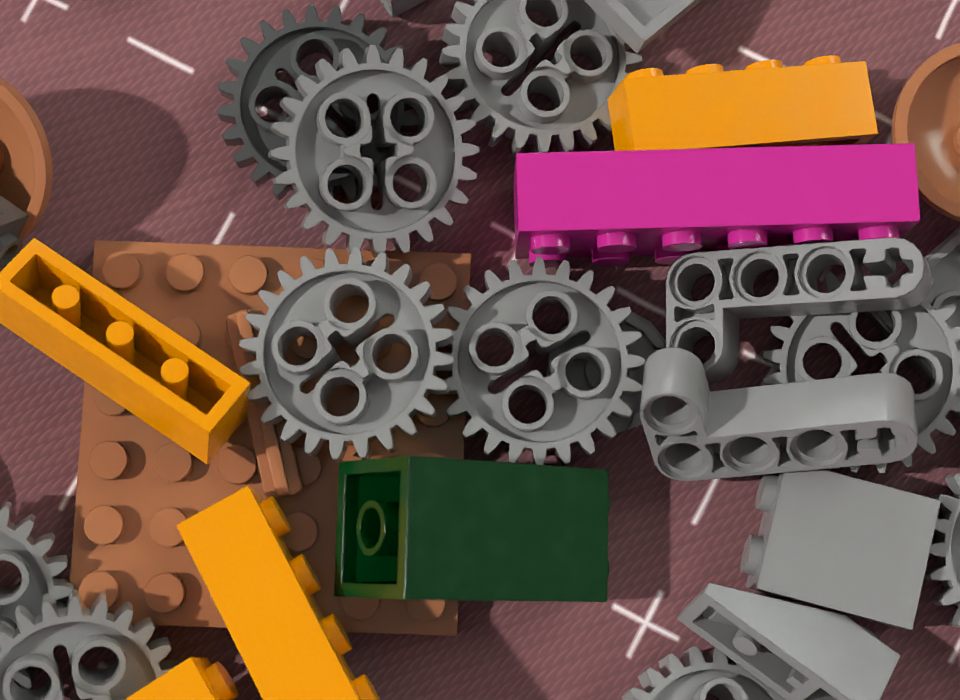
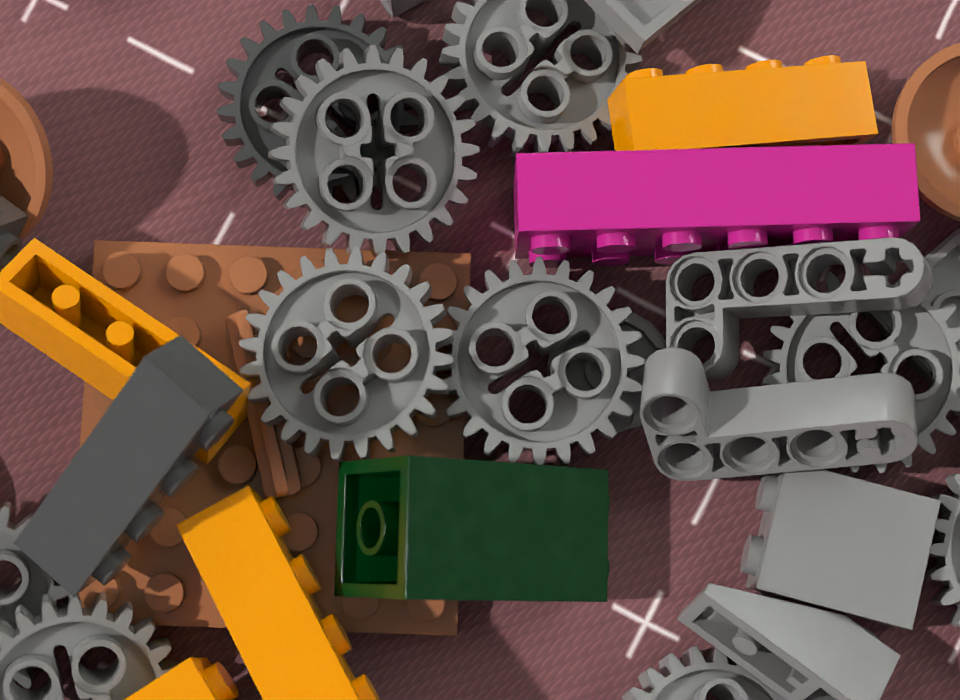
(129, 464): none -> dark grey brick

